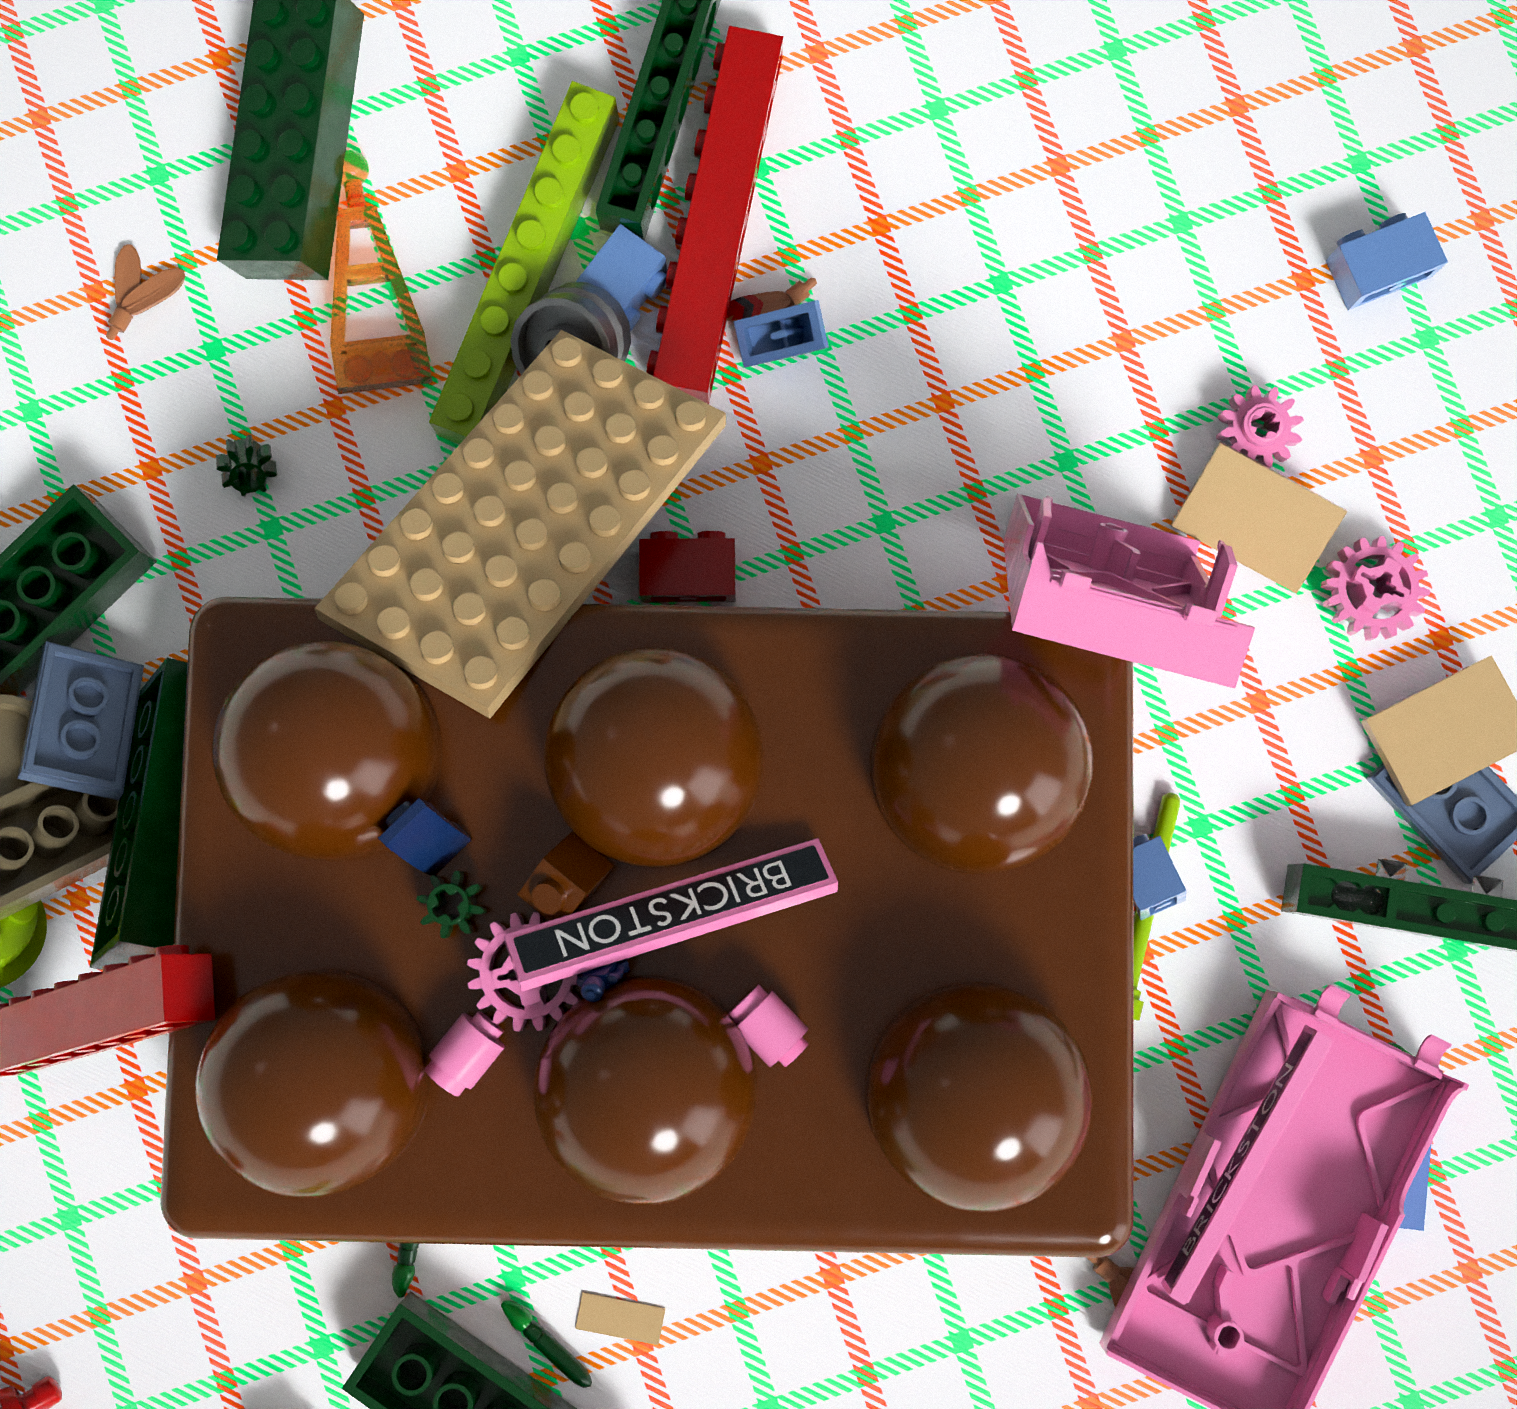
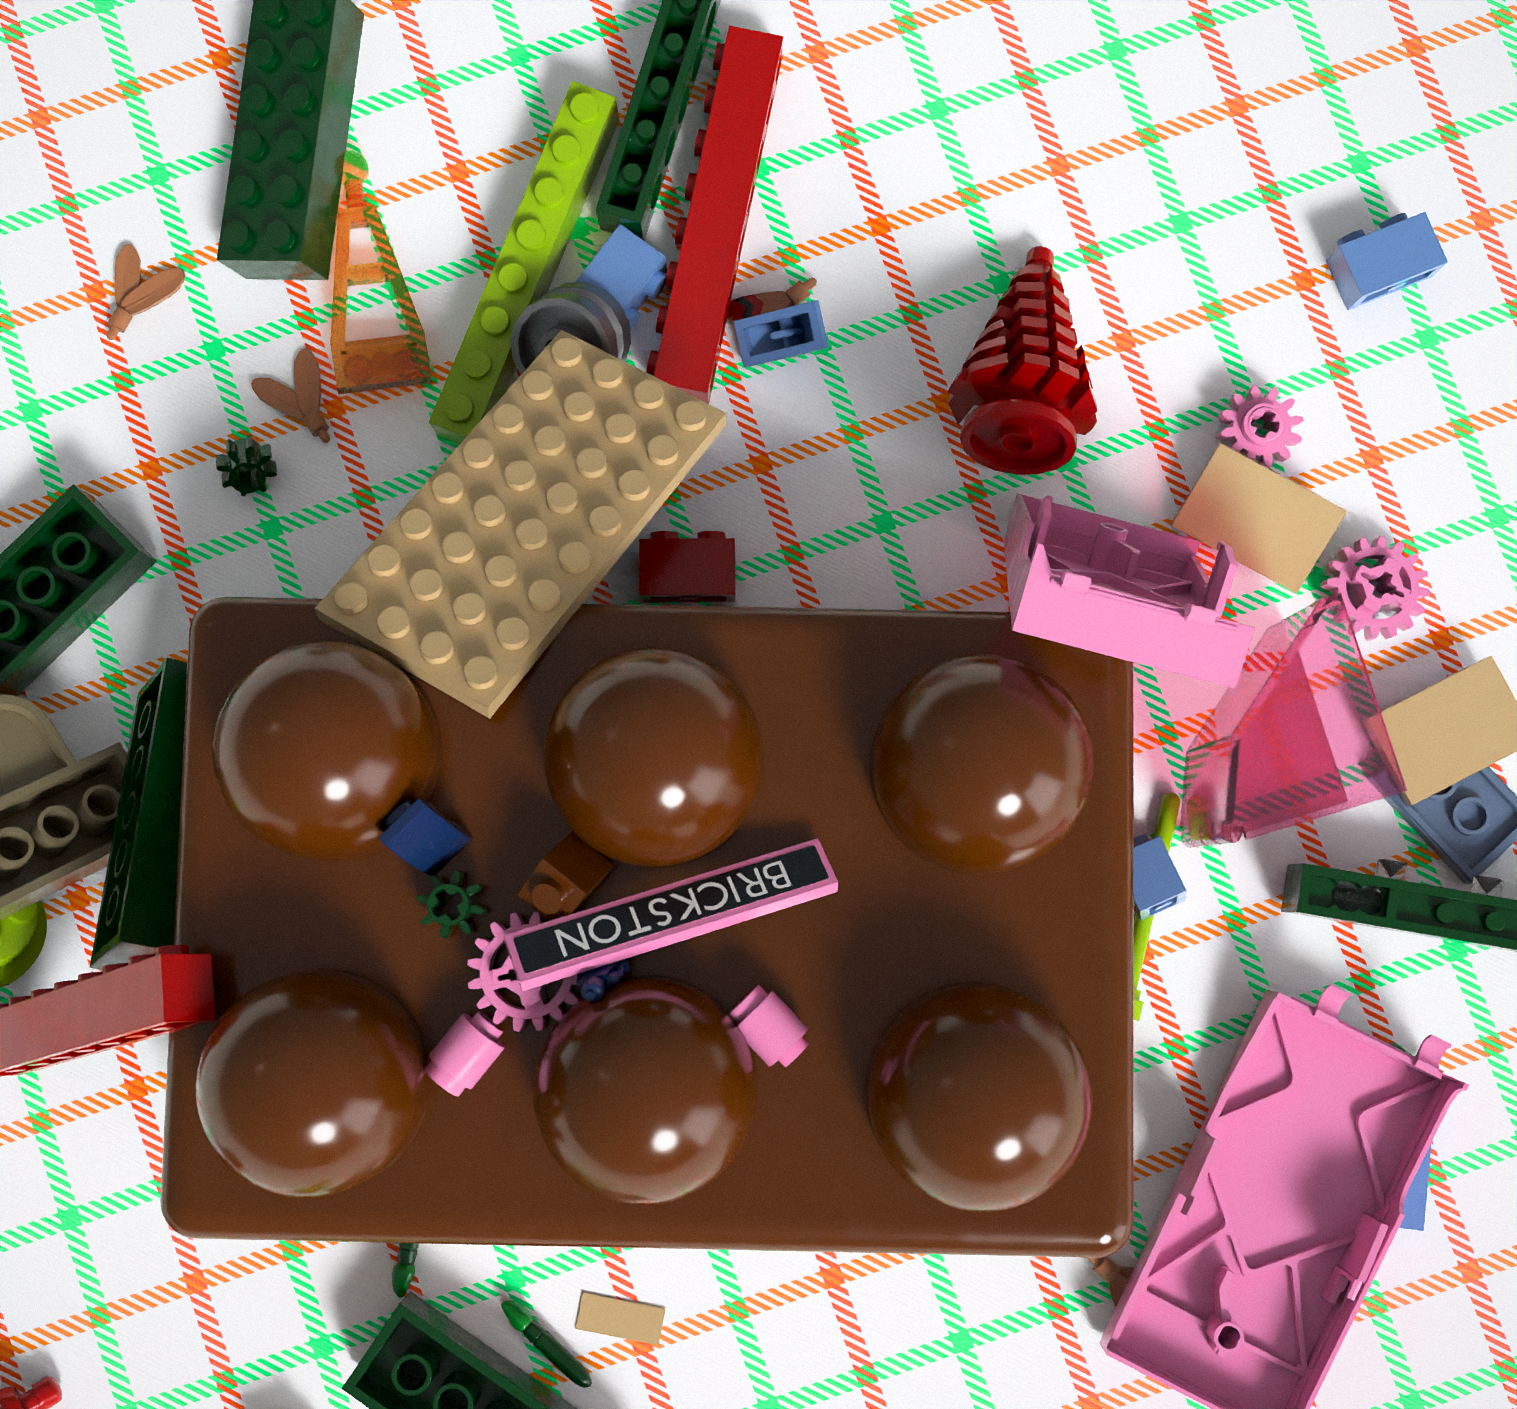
(81, 721): sand blue tile -> none
(303, 402): none -> nougat piece
(1025, 378): none -> red plant
(1246, 1164): bright pink tile -> none
(1291, 736): none -> clear pink windscreen

